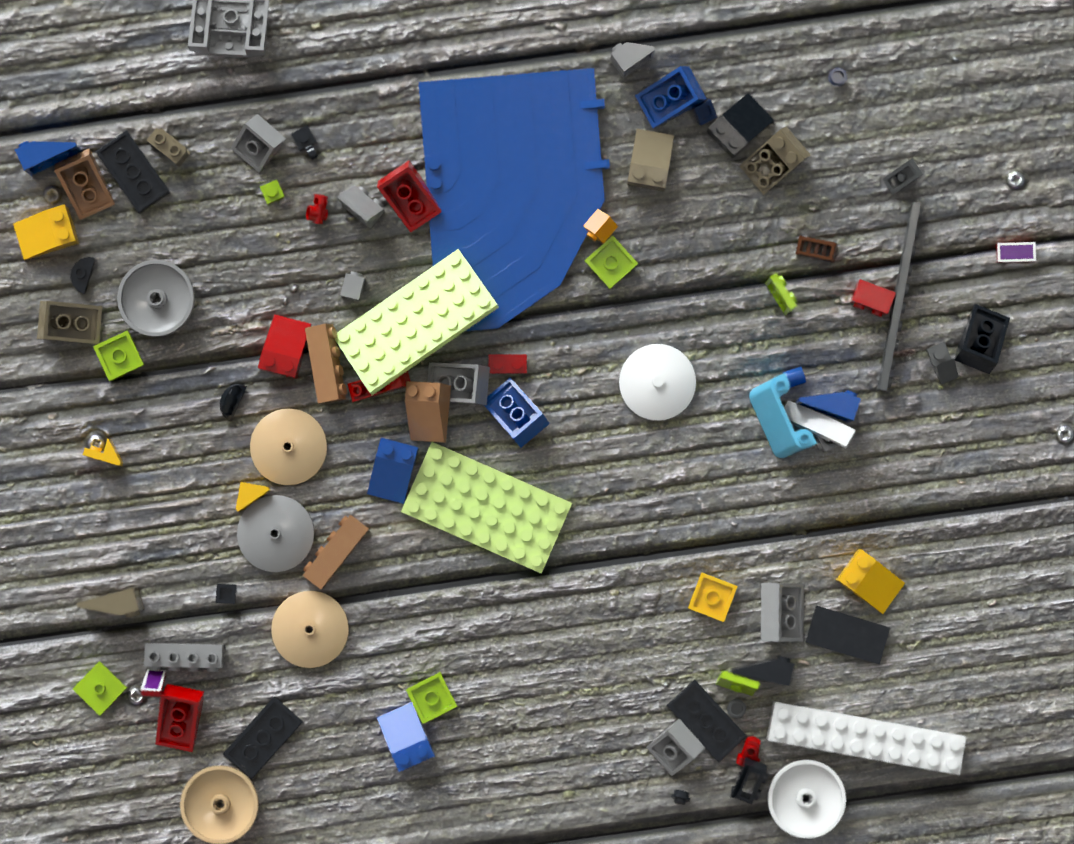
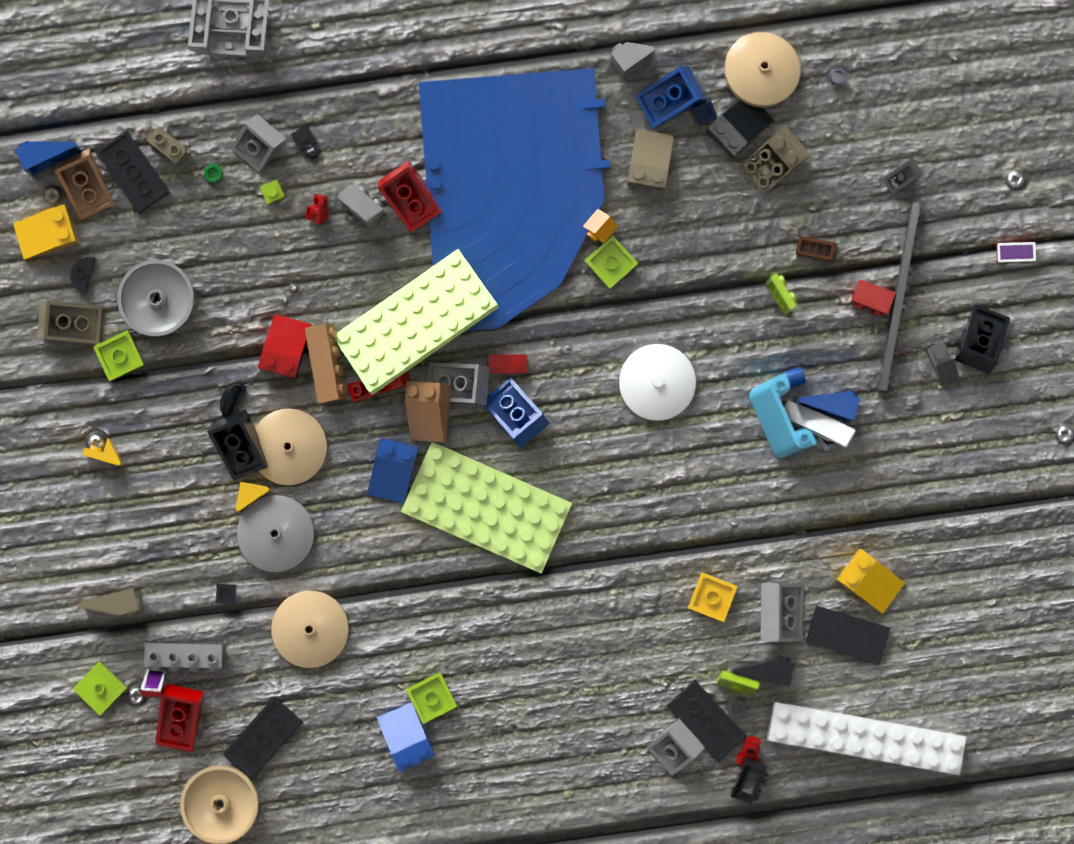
(213, 173): none -> green tile
(238, 444): none -> black slope
(335, 552): medium nougat brick -> none
(353, 286): light grey brick -> none
(680, 797): black plate -> none
(758, 85): none -> tan dish
(824, 804): white dish -> none

